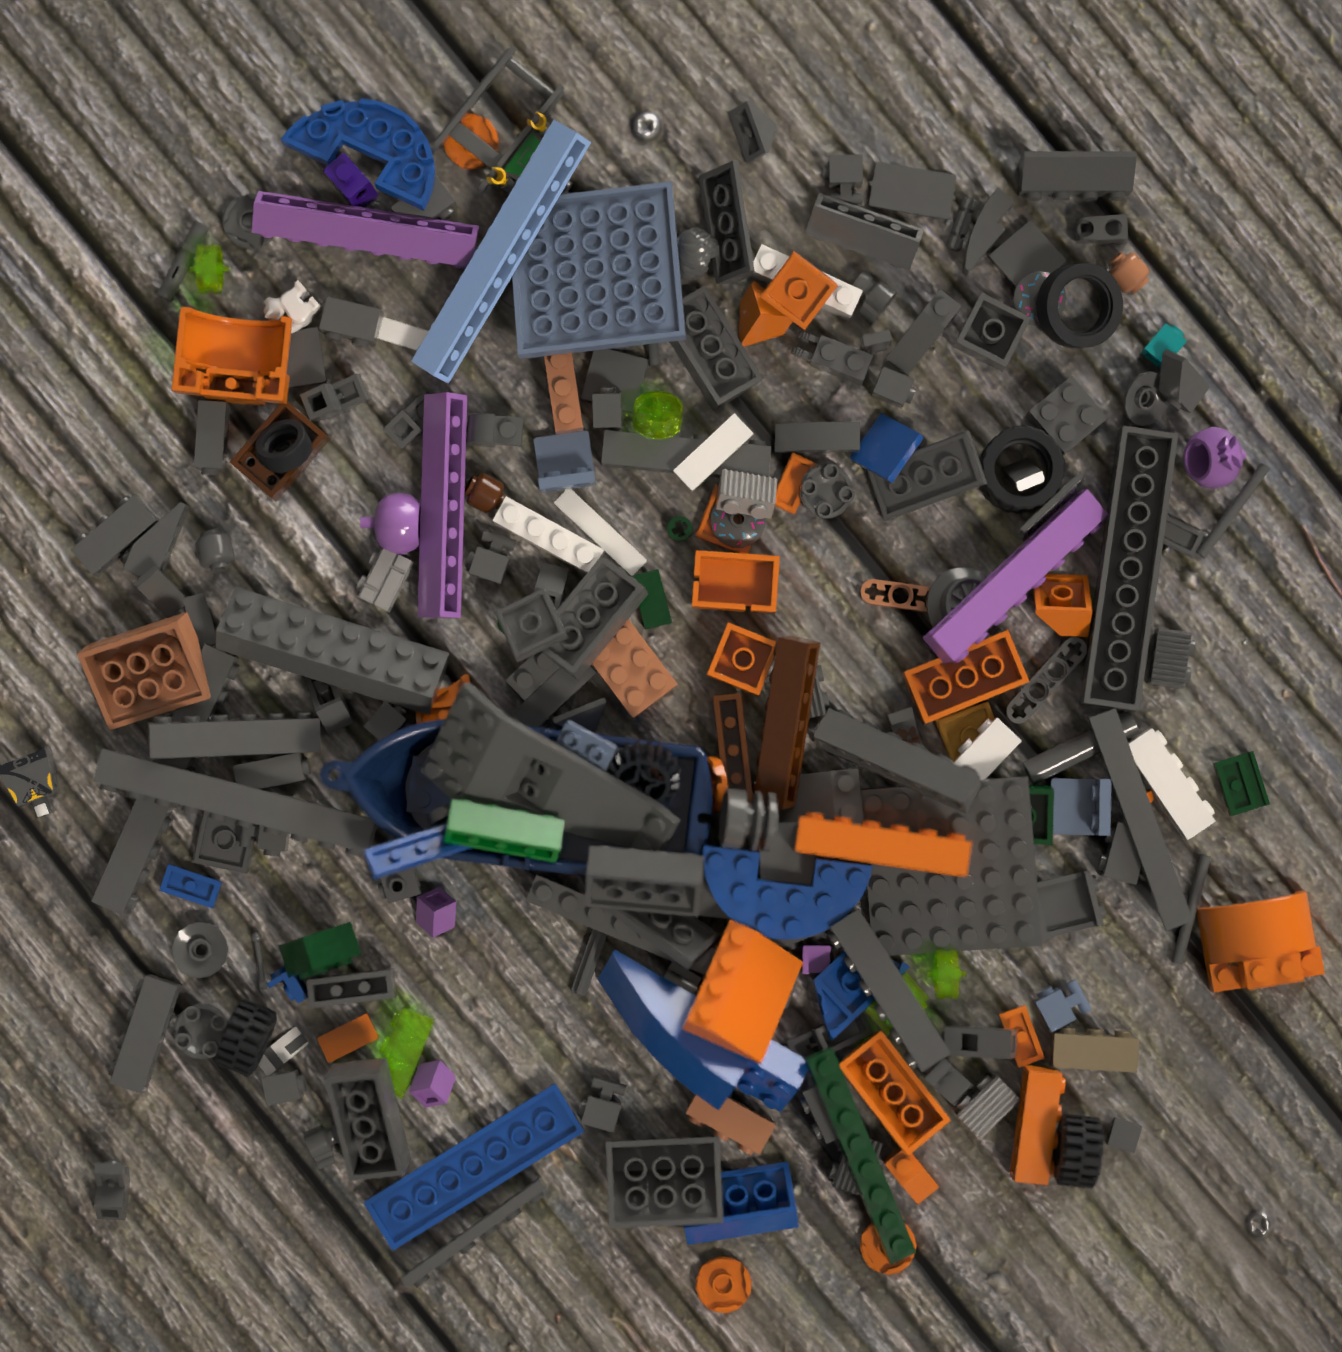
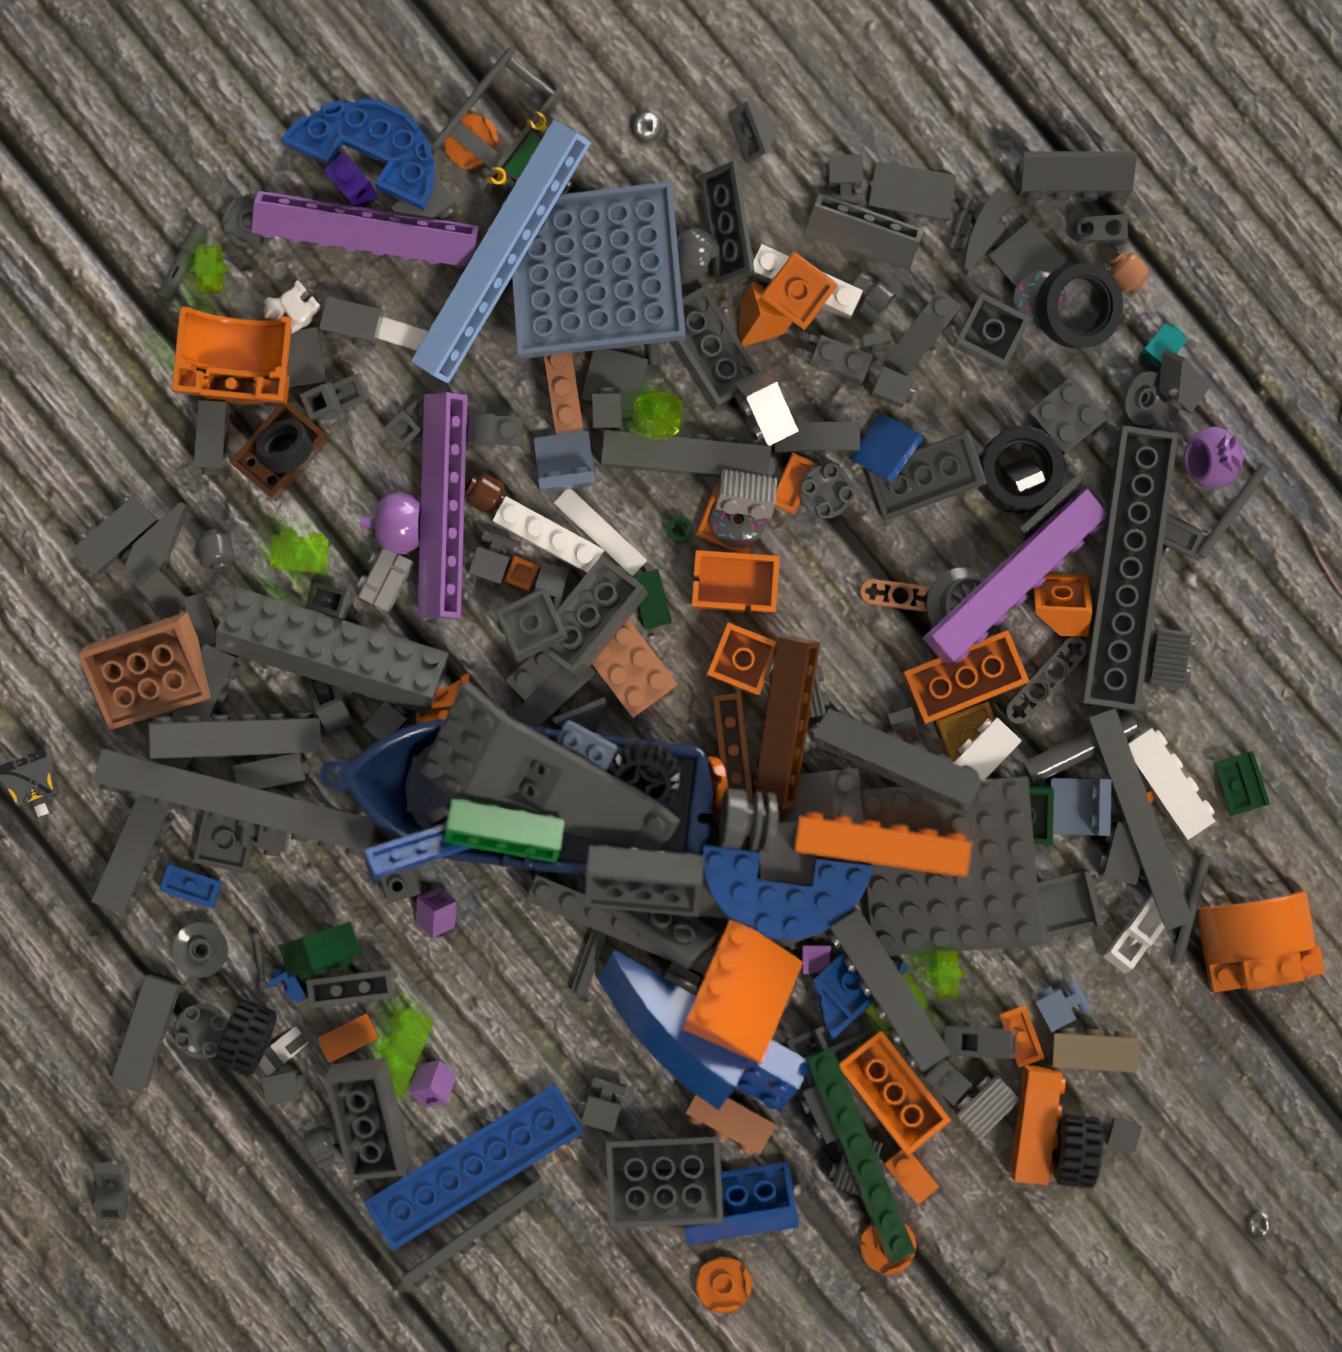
(301, 553): none -> clear neon green brick
(330, 601): none -> dark grey slope
(521, 573): none -> orange tile
(713, 452): white tile -> none
(765, 407): none -> brick
(1135, 937): none -> white slope

